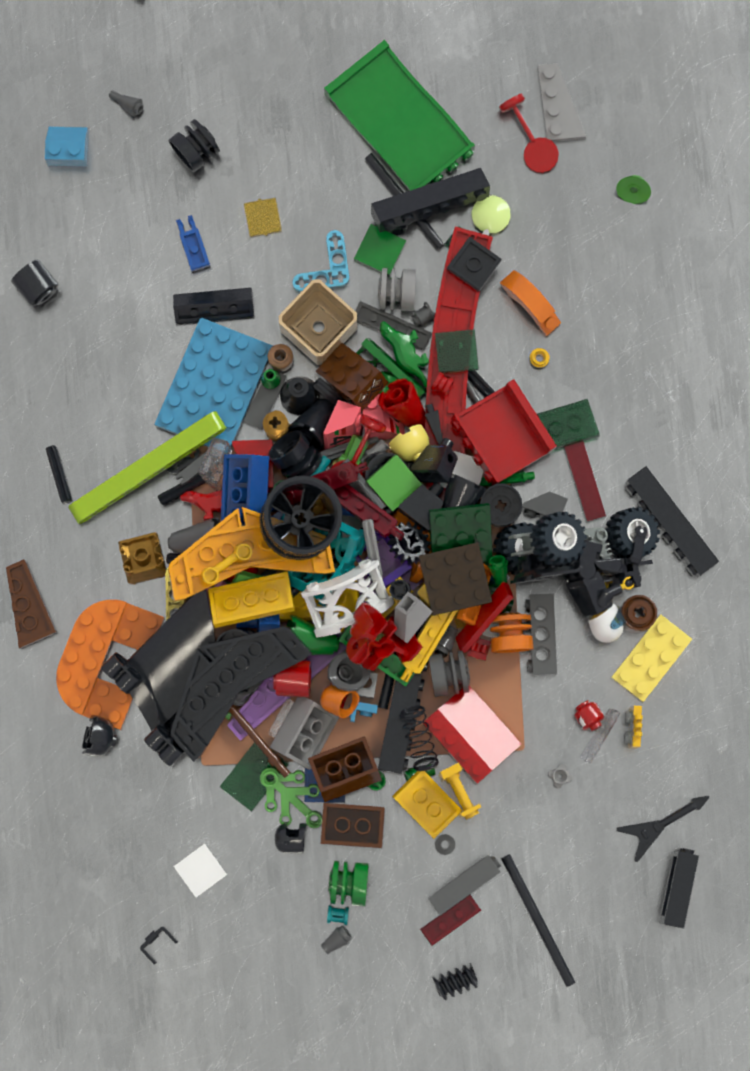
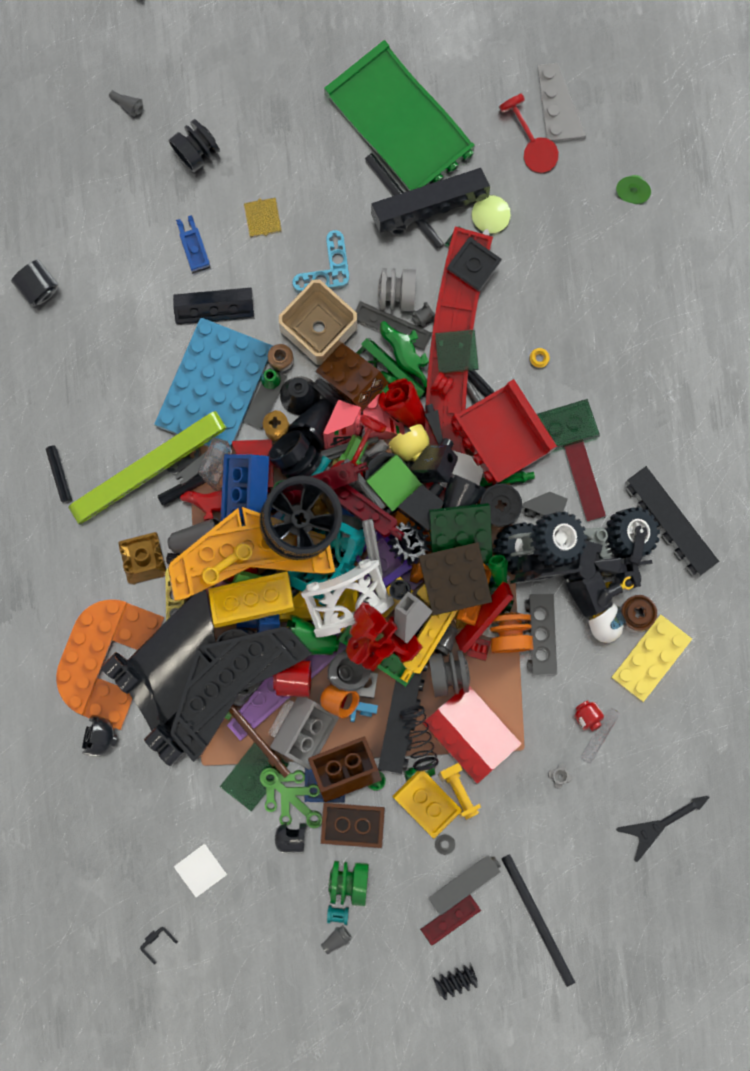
(29, 610): reddish brown wing -> none
(66, 146): dark azure slope -> none
(379, 250): green tile -> none
(386, 692): black piece -> none
(531, 300): orange arch -> none
(634, 719): yellow piece -> none
(679, 888): black window -> none

